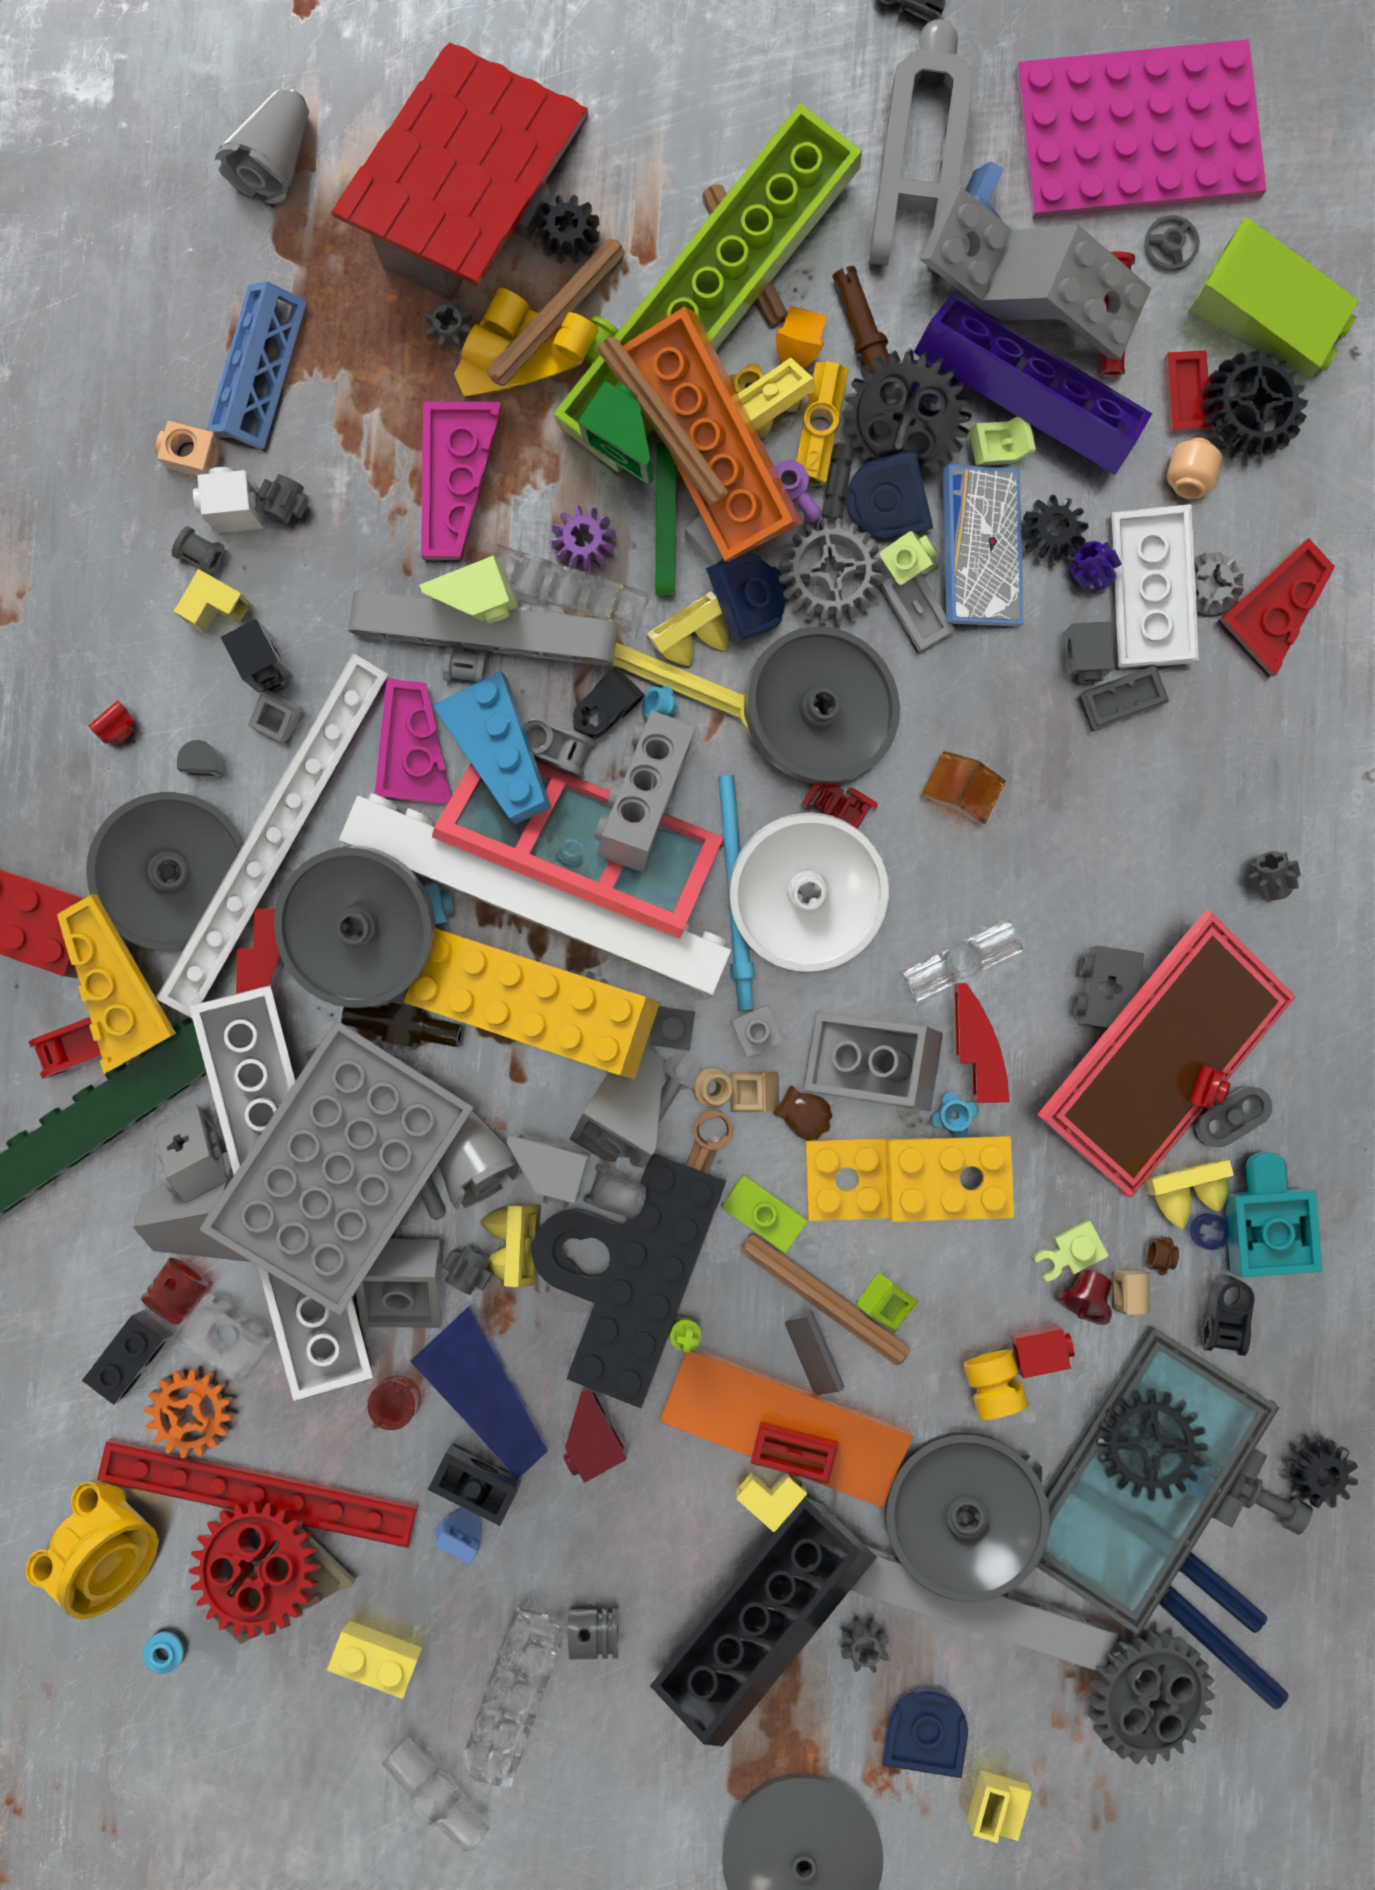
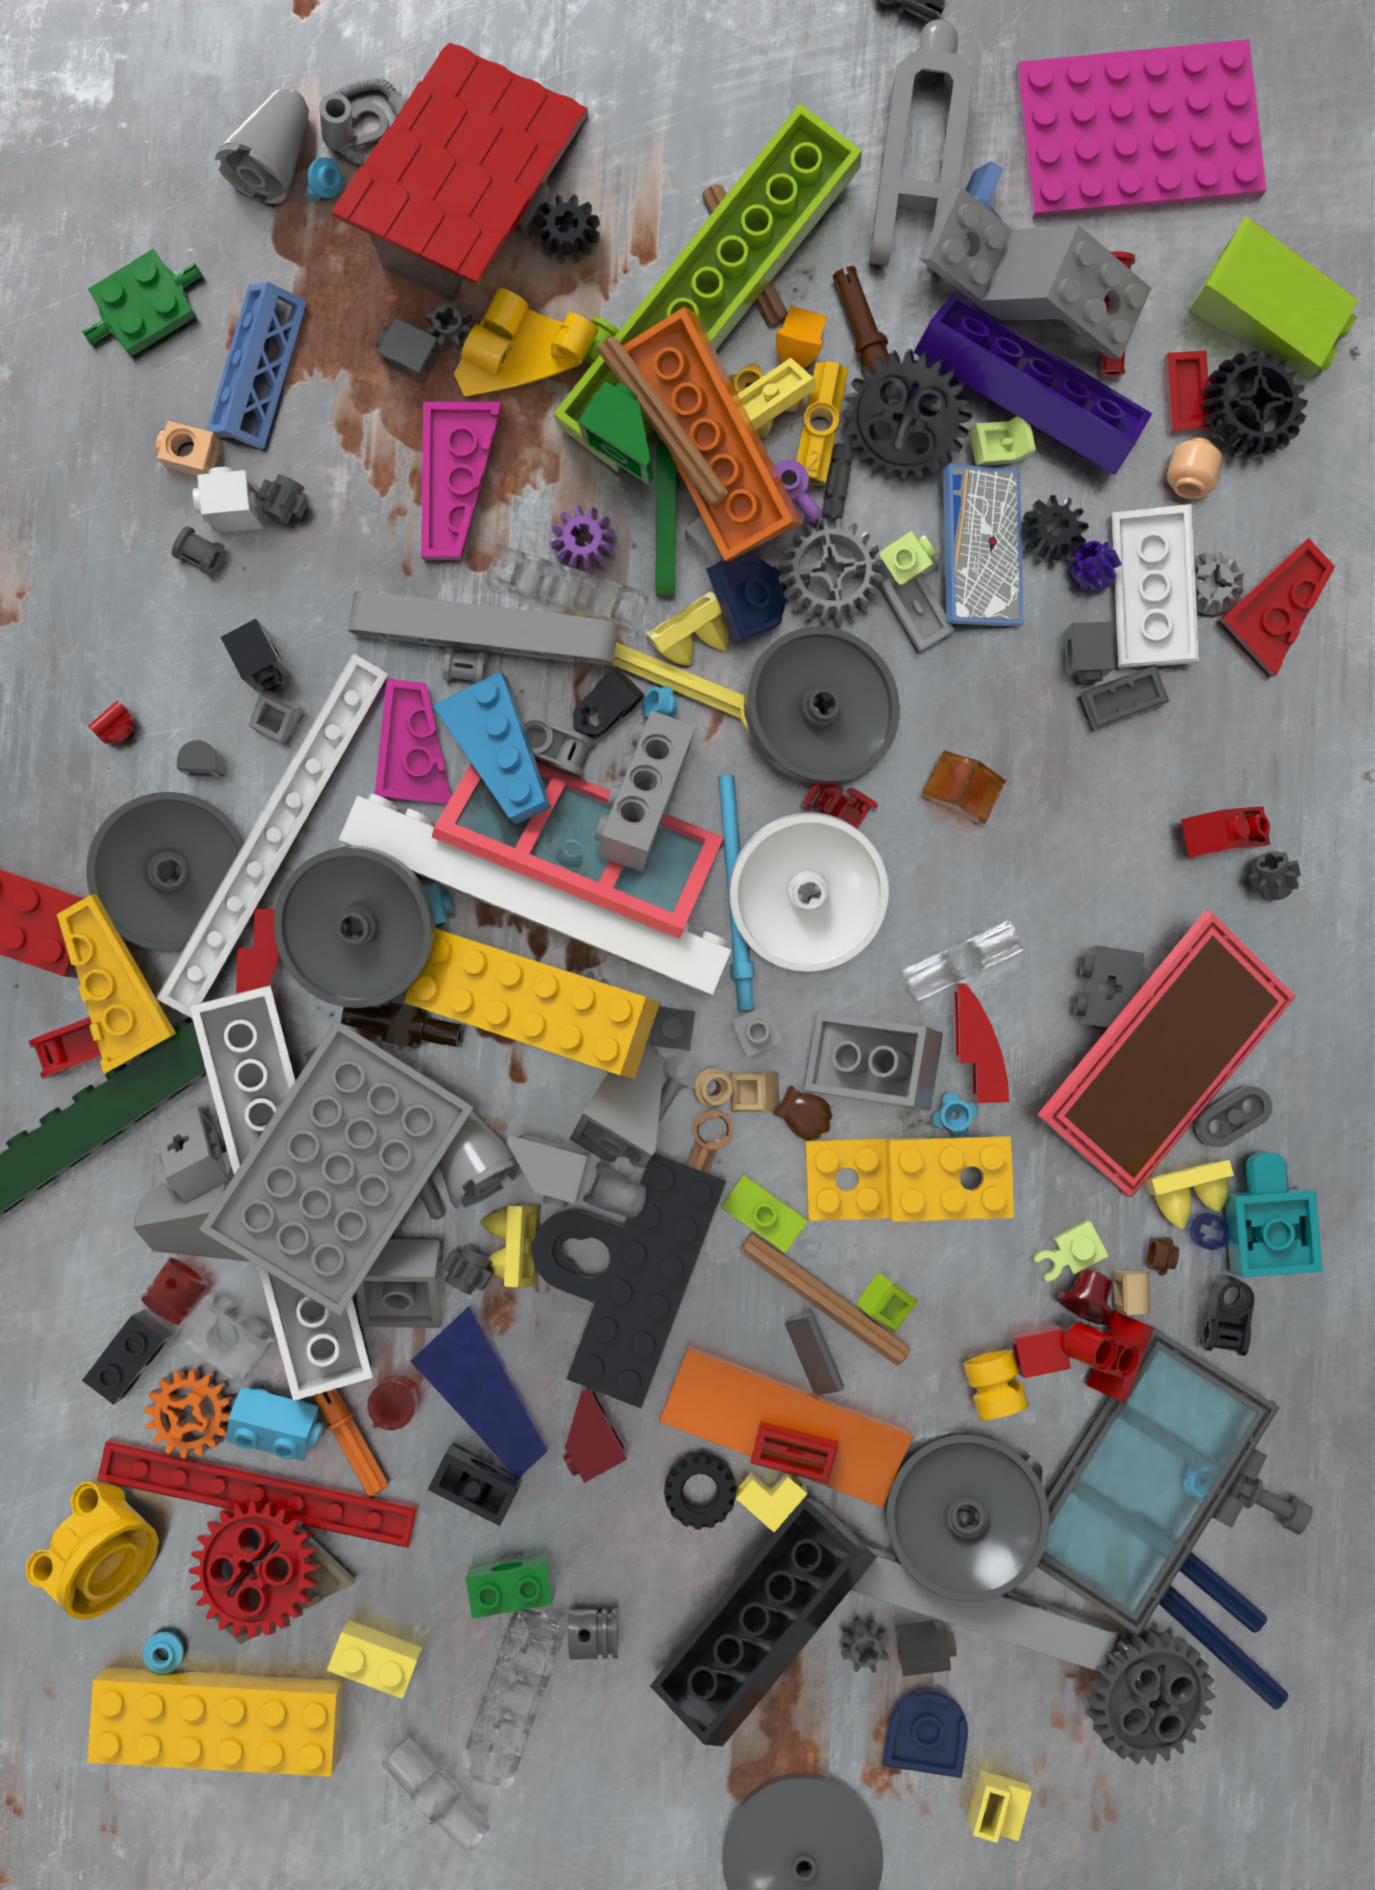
(142, 302): none -> green plate
(208, 597): light yellow piece -> none
(216, 1721): none -> yellow brick
(273, 1424): none -> medium azure brick
(324, 179): none -> medium azure plate
(337, 117): none -> light grey piece
(351, 1442): none -> orange axle
(407, 350): none -> dark grey brick
(460, 1535): medium blue tile -> none
(475, 590): yellowish green slope -> none
(510, 1586): none -> green brick
(555, 312): medium nougat axle -> none
(685, 1335): lime axle -> none
(717, 1509): none -> black tyre
(889, 497): dark blue tile -> none
(924, 1647): none -> clear smoke brick
(1111, 1353): none -> red tile
(1151, 1478): black gear -> none
(1176, 251): dark grey piece -> none
(1210, 1088): red plate -> none
(1226, 831): none -> red slope
(1334, 1462): black gear -> none

